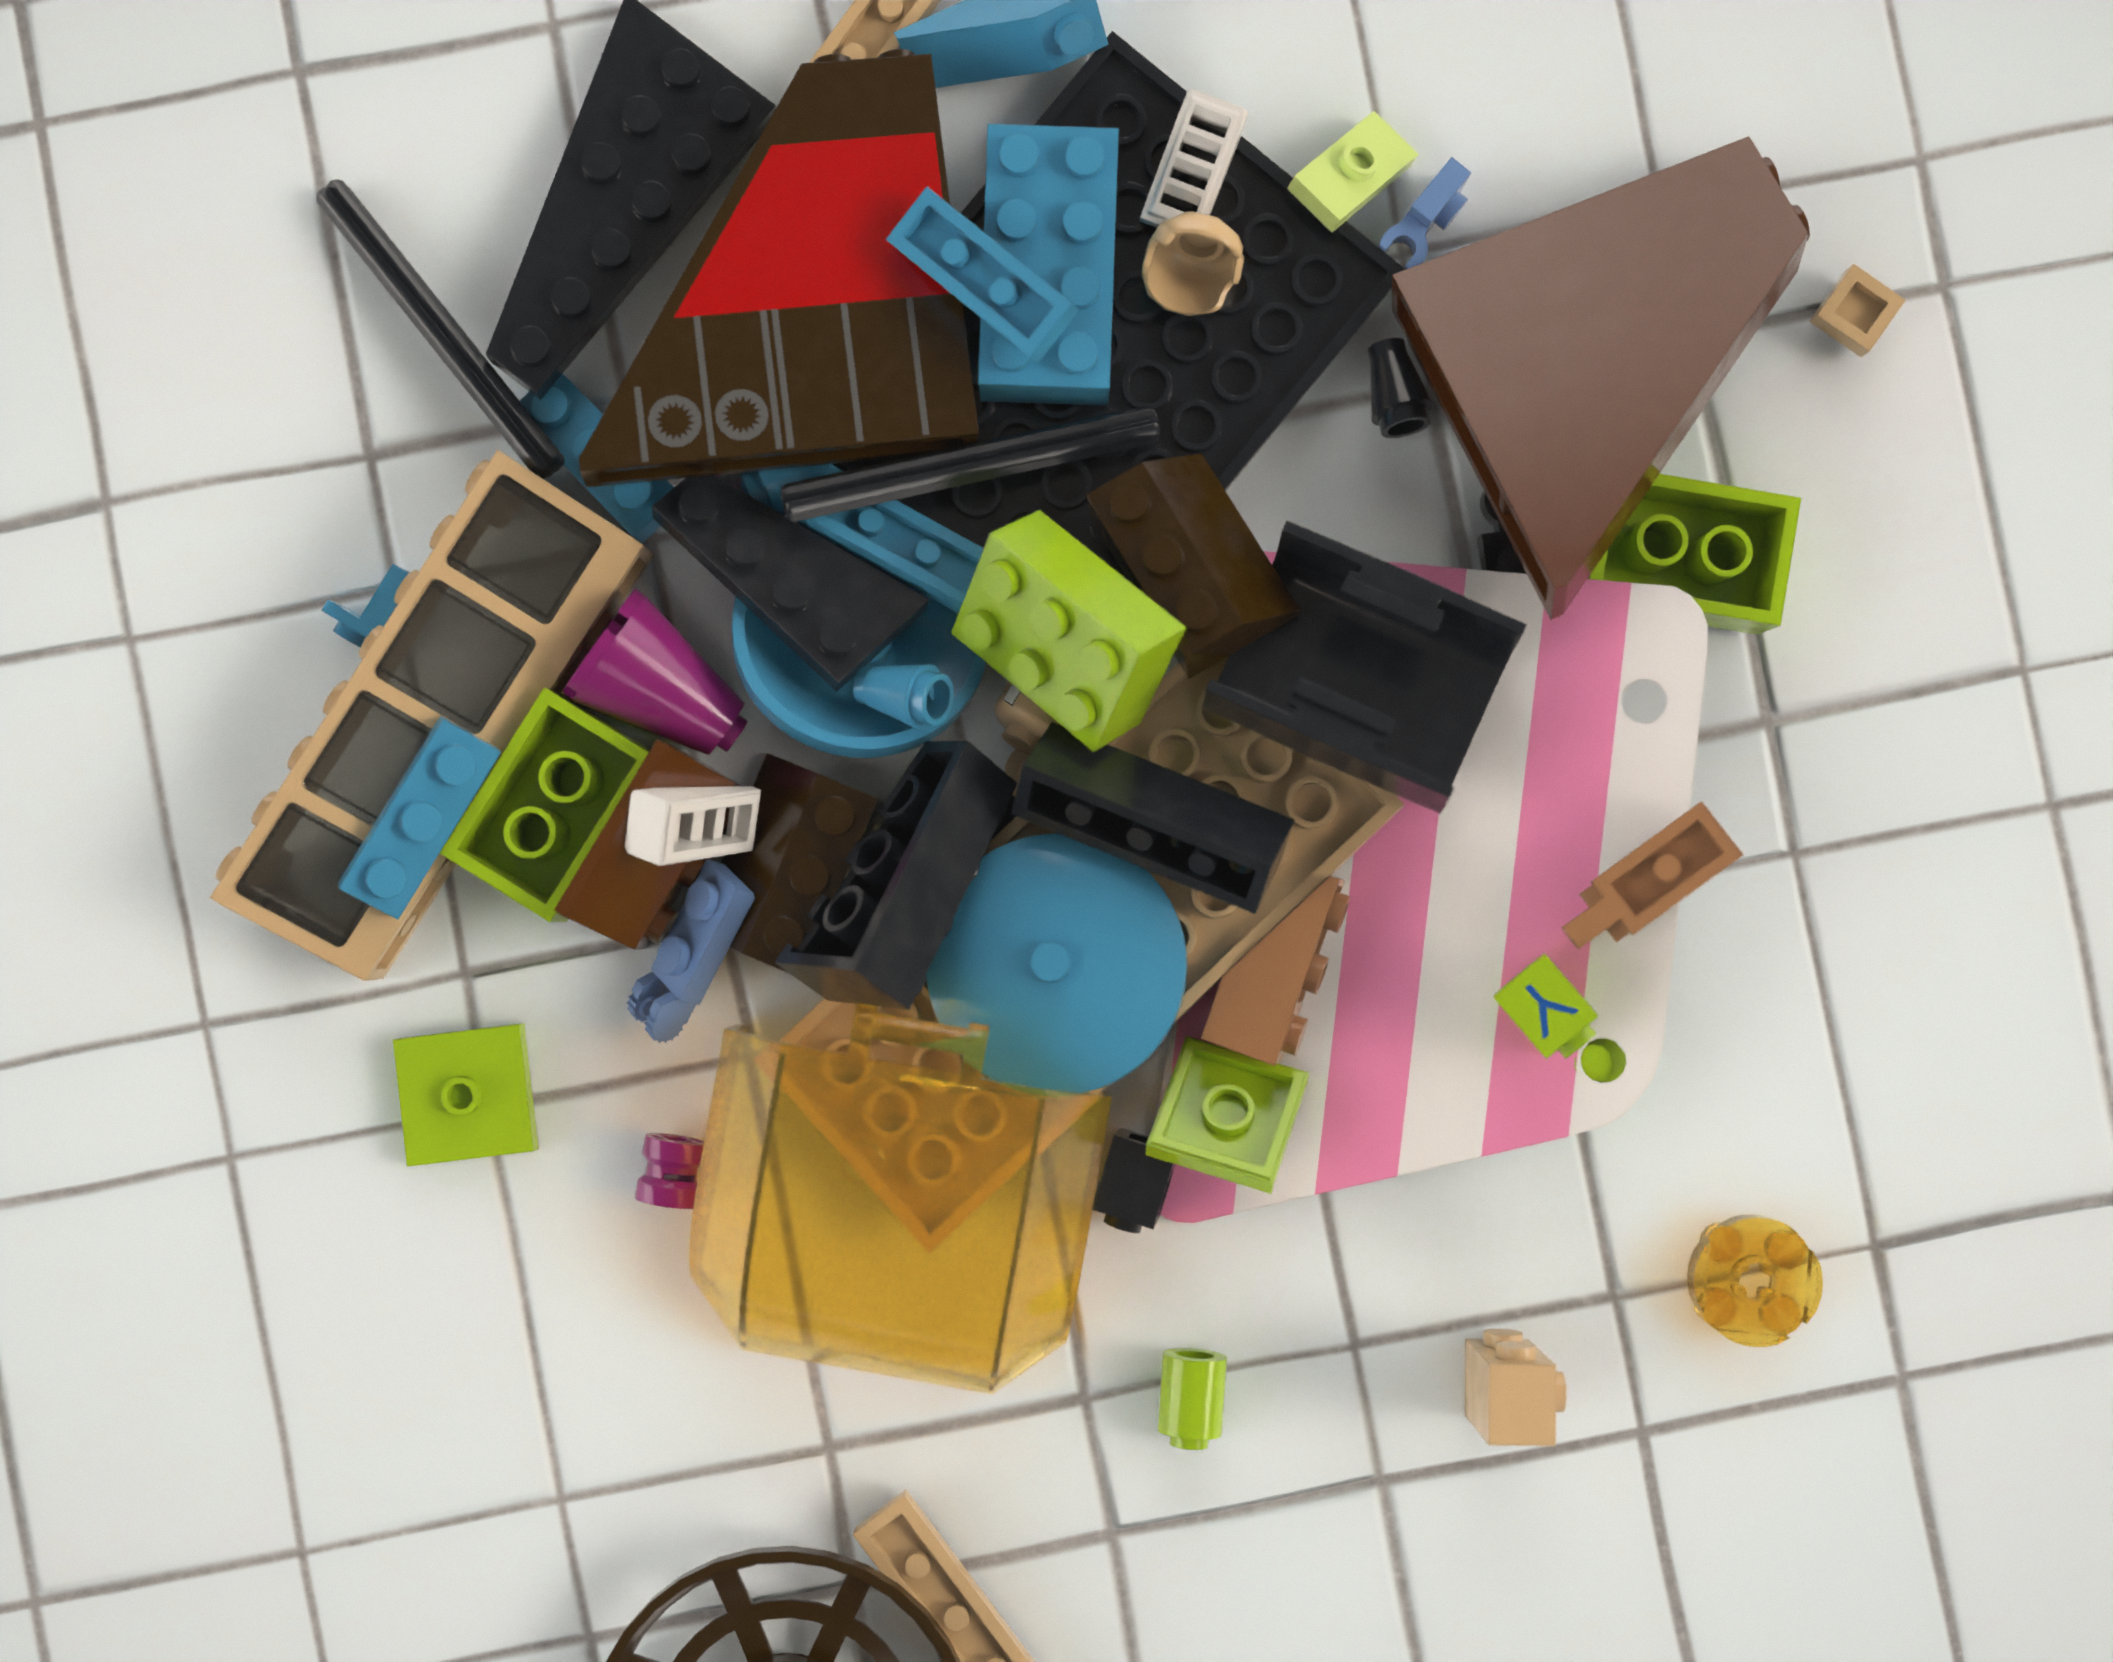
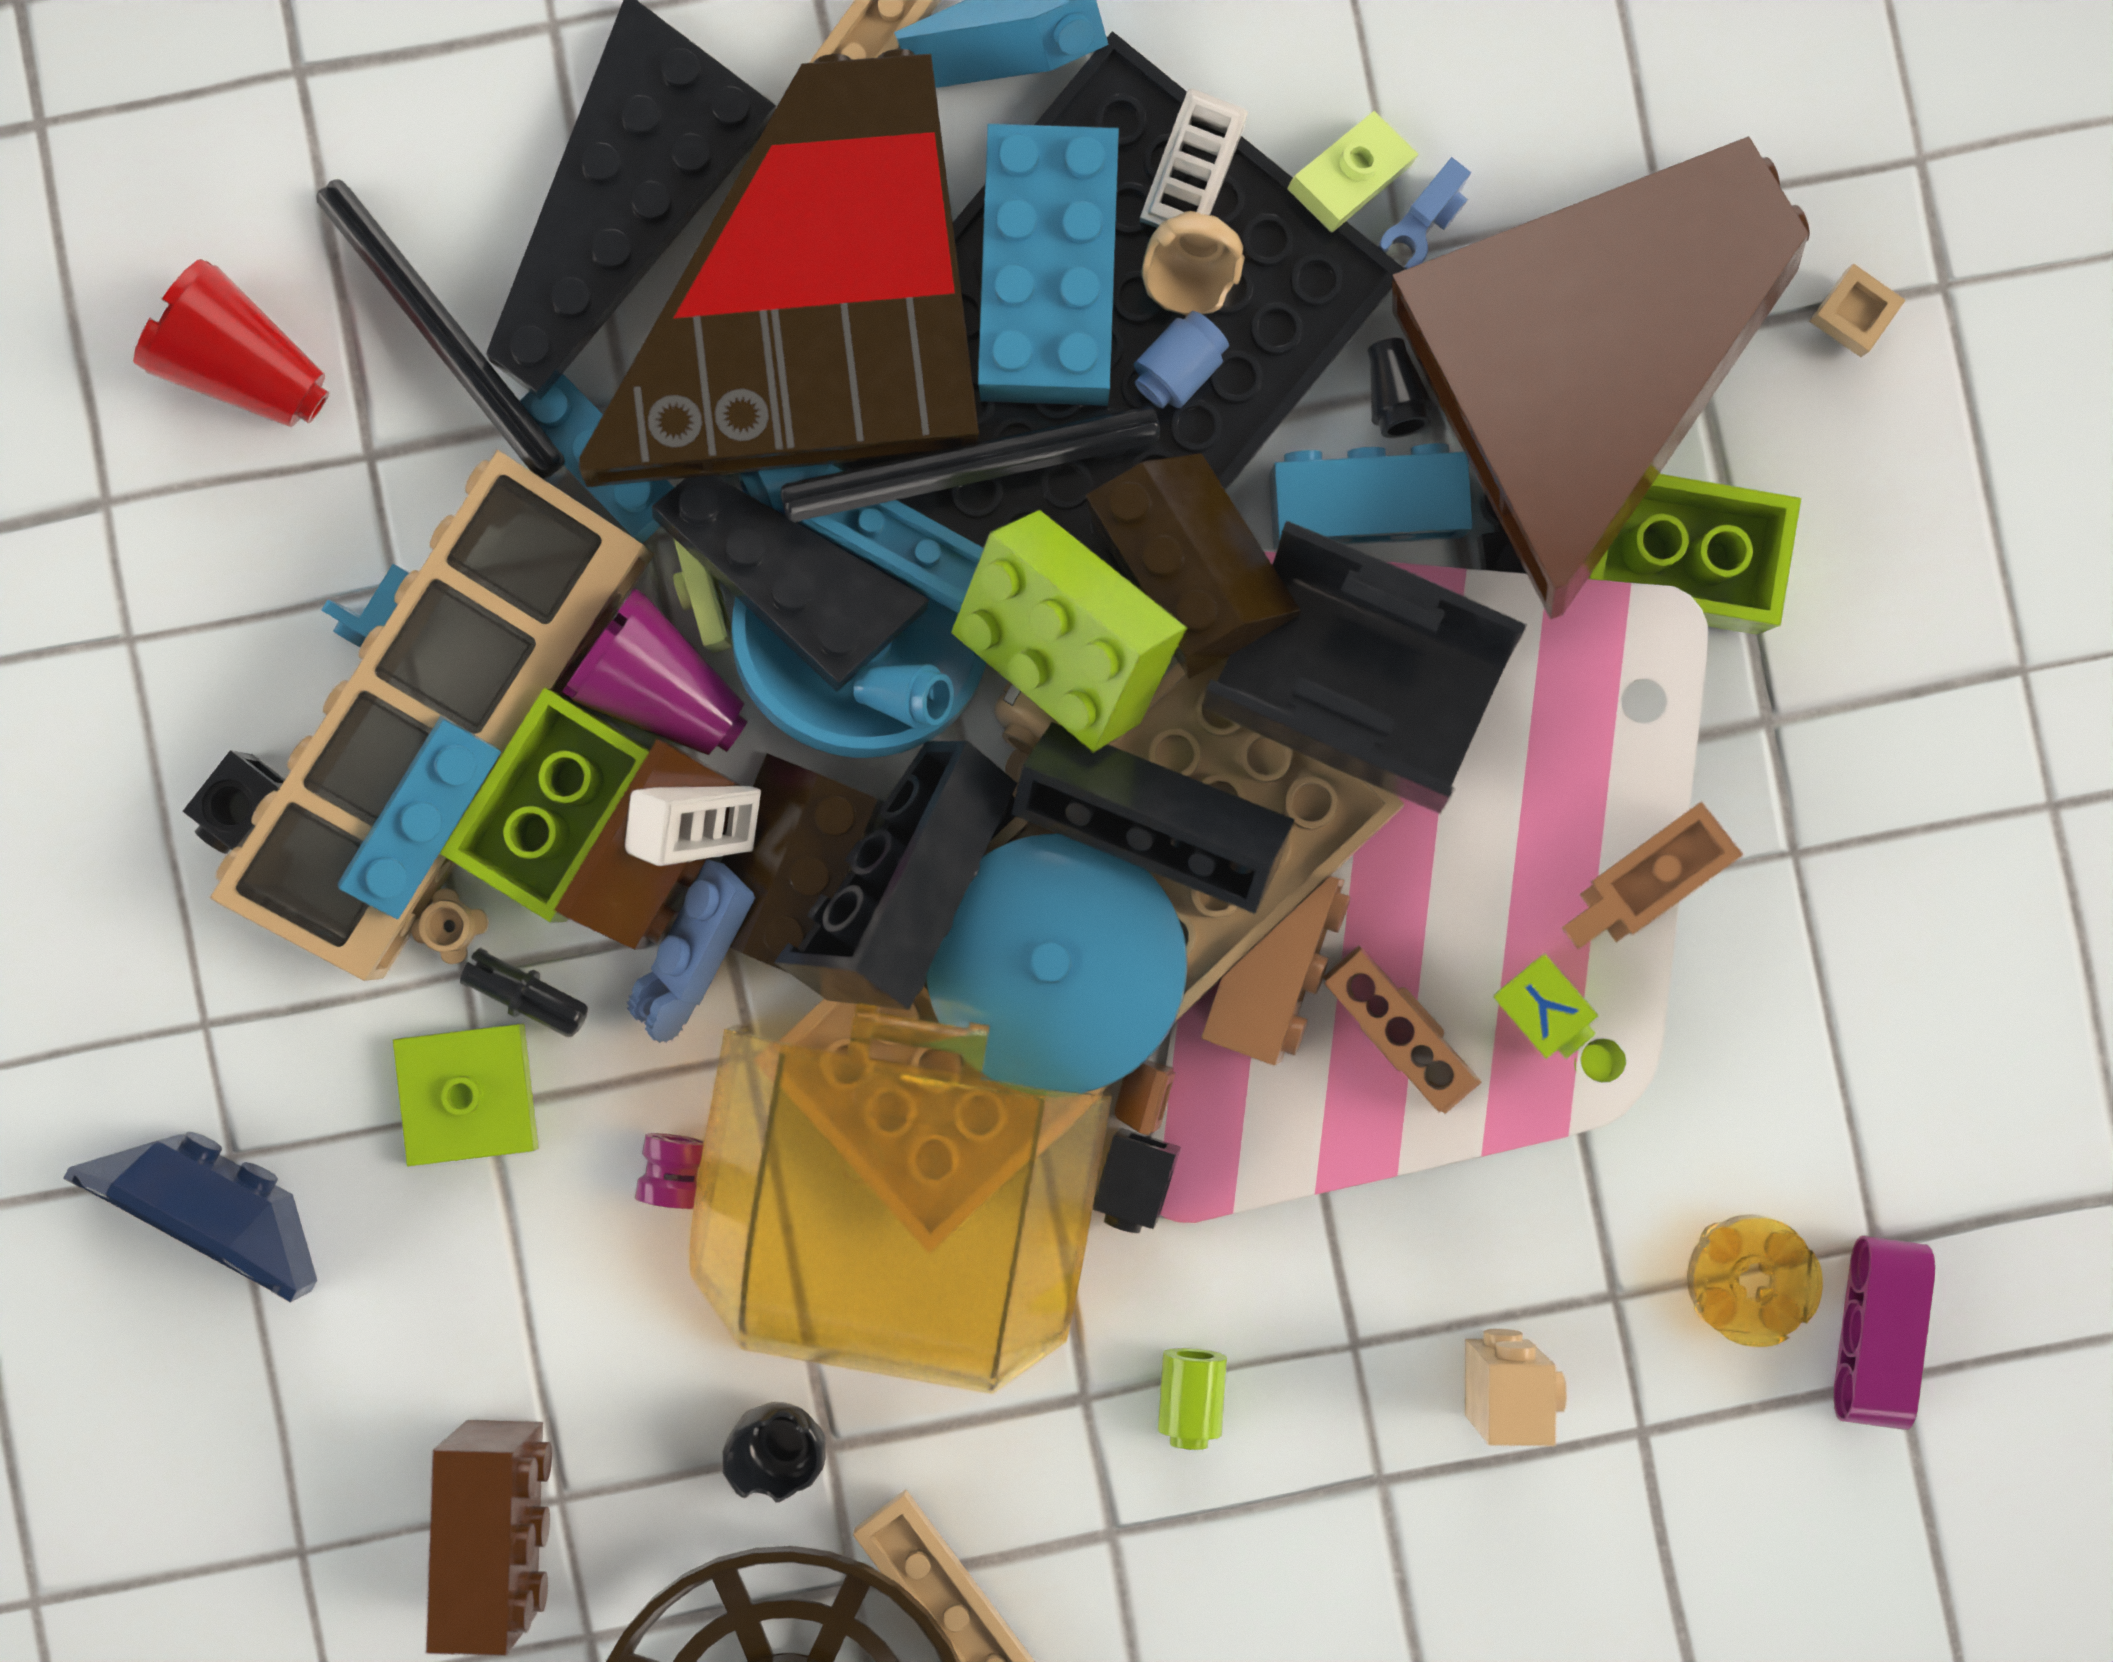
(209, 1205): none -> dark blue wedge
(211, 802): none -> black brick
(229, 349): none -> red cone
(431, 929): none -> tan plate
(487, 1537): none -> reddish brown brick
(524, 993): none -> black axle
(702, 593): none -> yellowish green plate
(774, 1451): none -> black hair
(982, 275): dark azure plate -> none
(1145, 1097): none -> medium nougat slope
(1180, 360): none -> medium blue brick
(1227, 1114): lime plate -> none
(1374, 495): none -> dark azure brick
(1426, 1030): none -> medium nougat piece
(1884, 1332): none -> magenta beam

